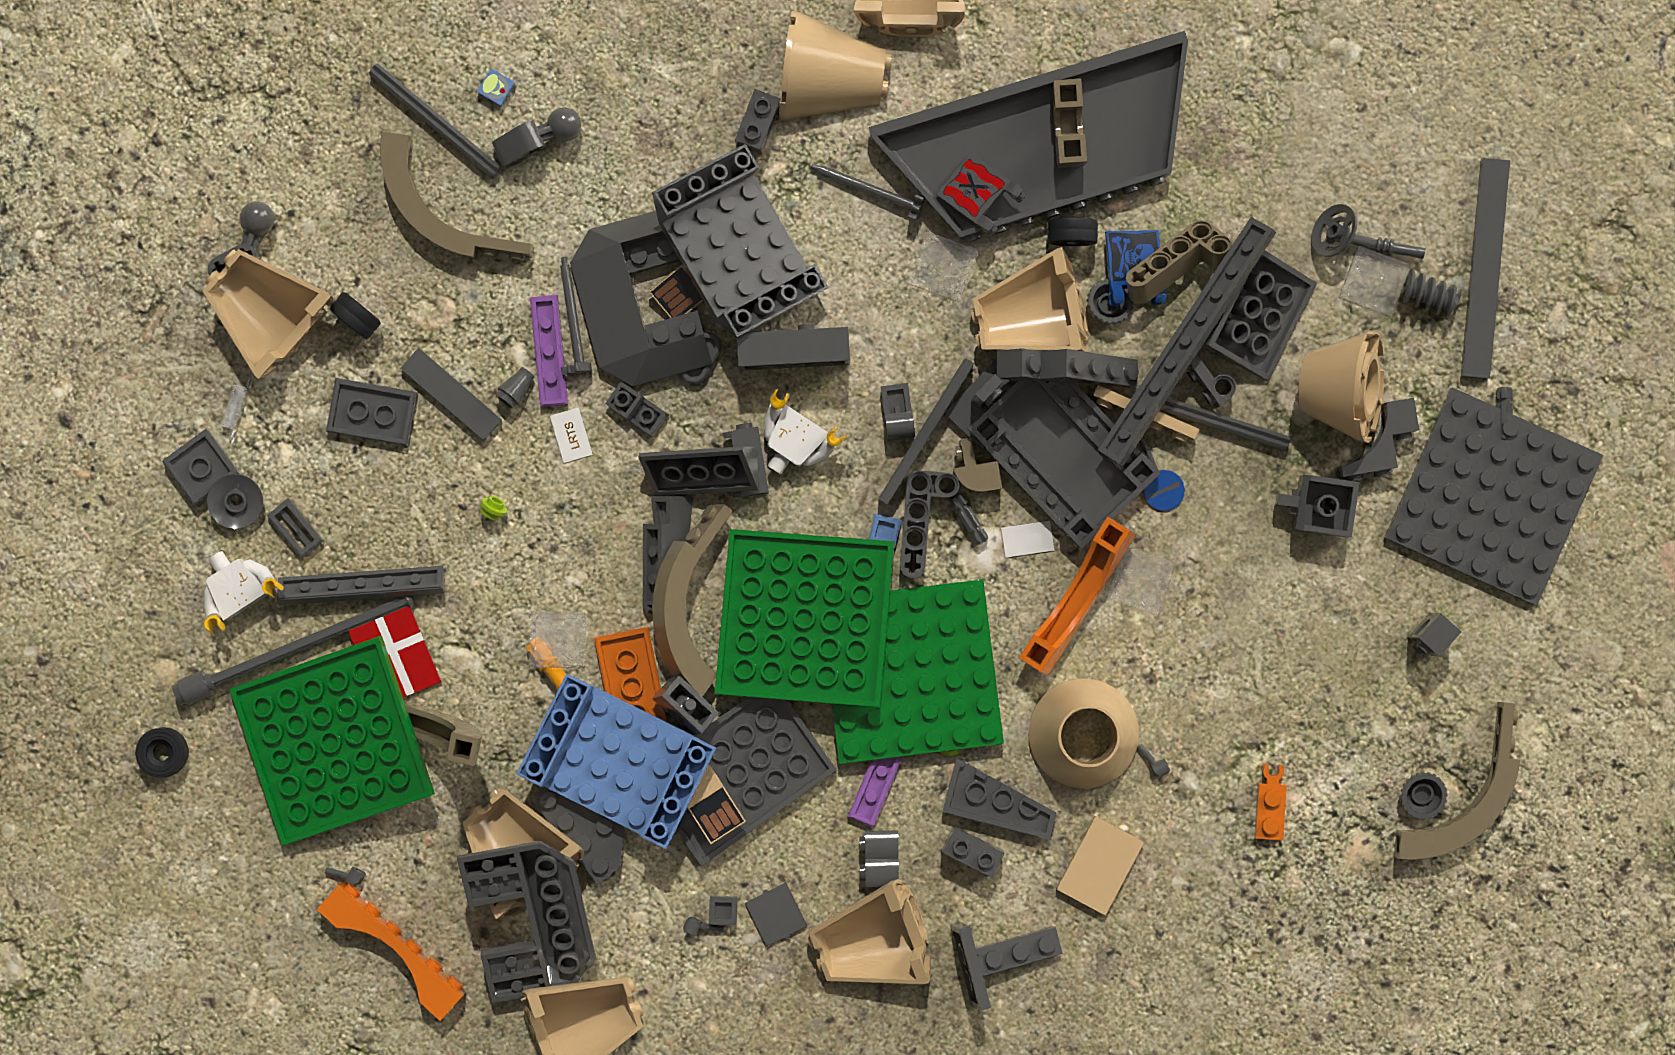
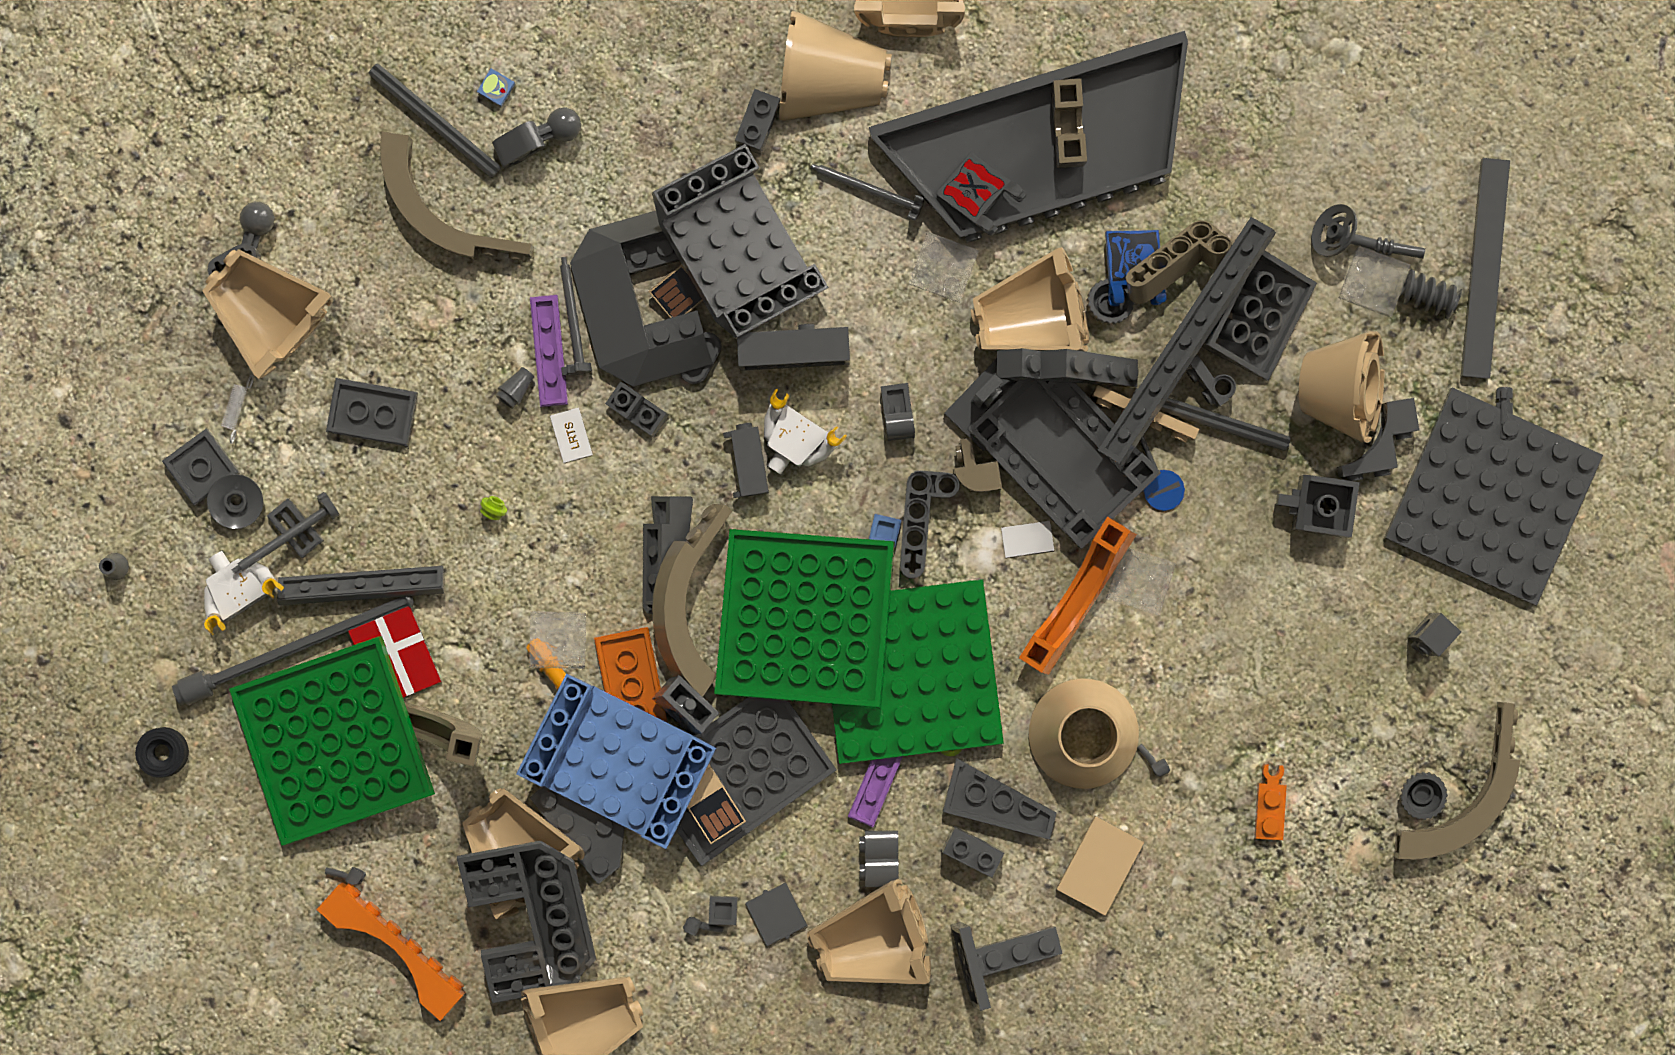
(119, 563): none -> dark grey cone
(327, 509): none -> dark grey piece
(355, 315): black tyre -> none
(451, 394): dark grey tile -> none
(701, 470): dark grey slope -> none
(925, 431): dark grey tile -> none
(969, 519): dark grey axle -> none
(1072, 231): black tyre -> none

